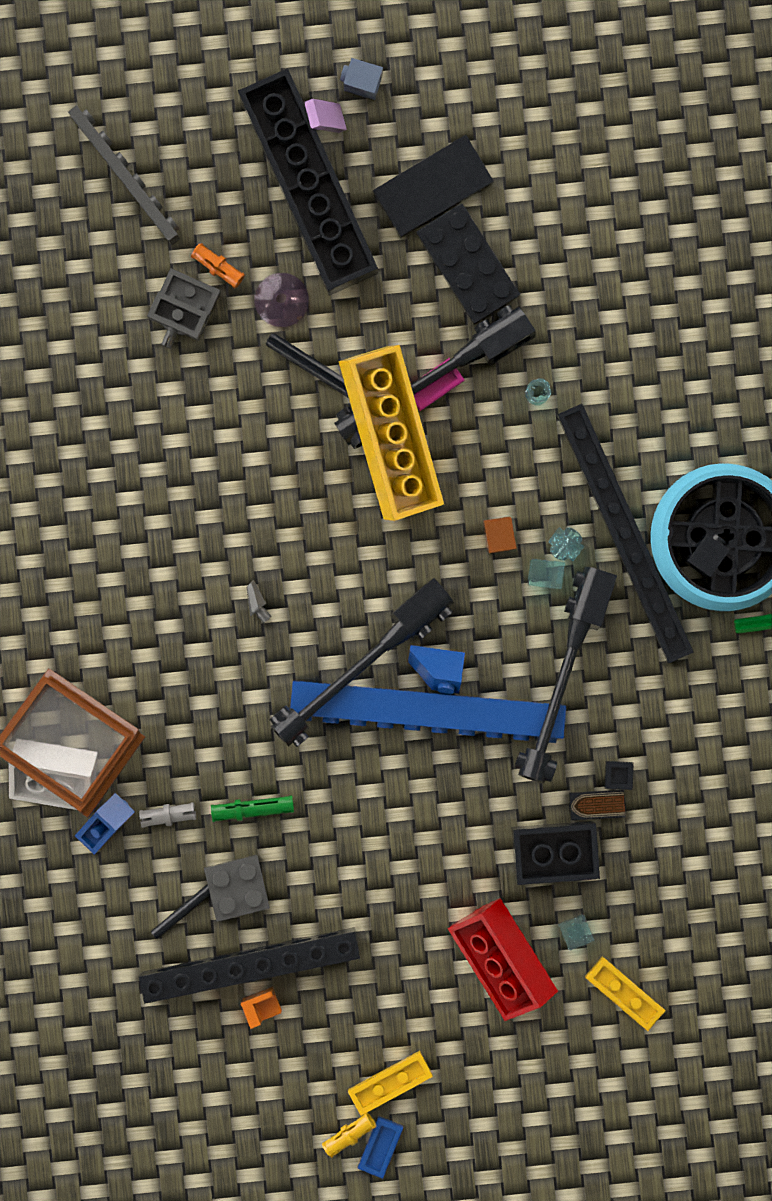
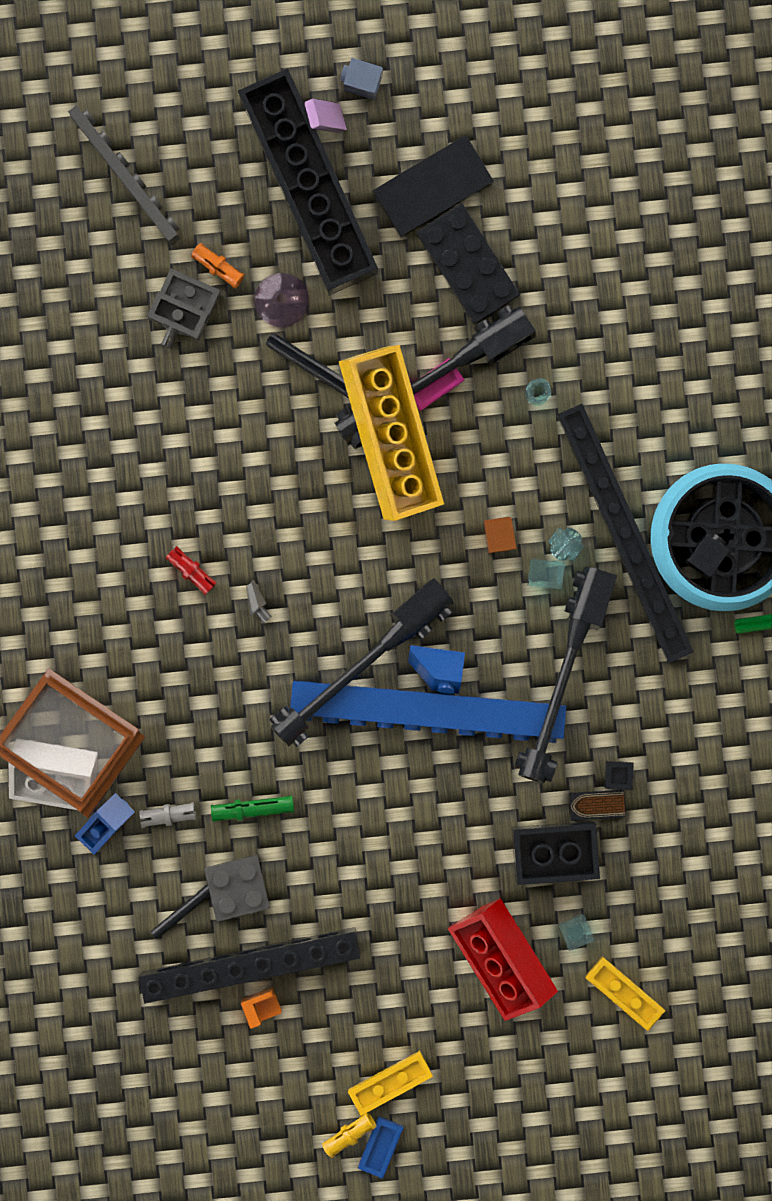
(191, 570): none -> red pin

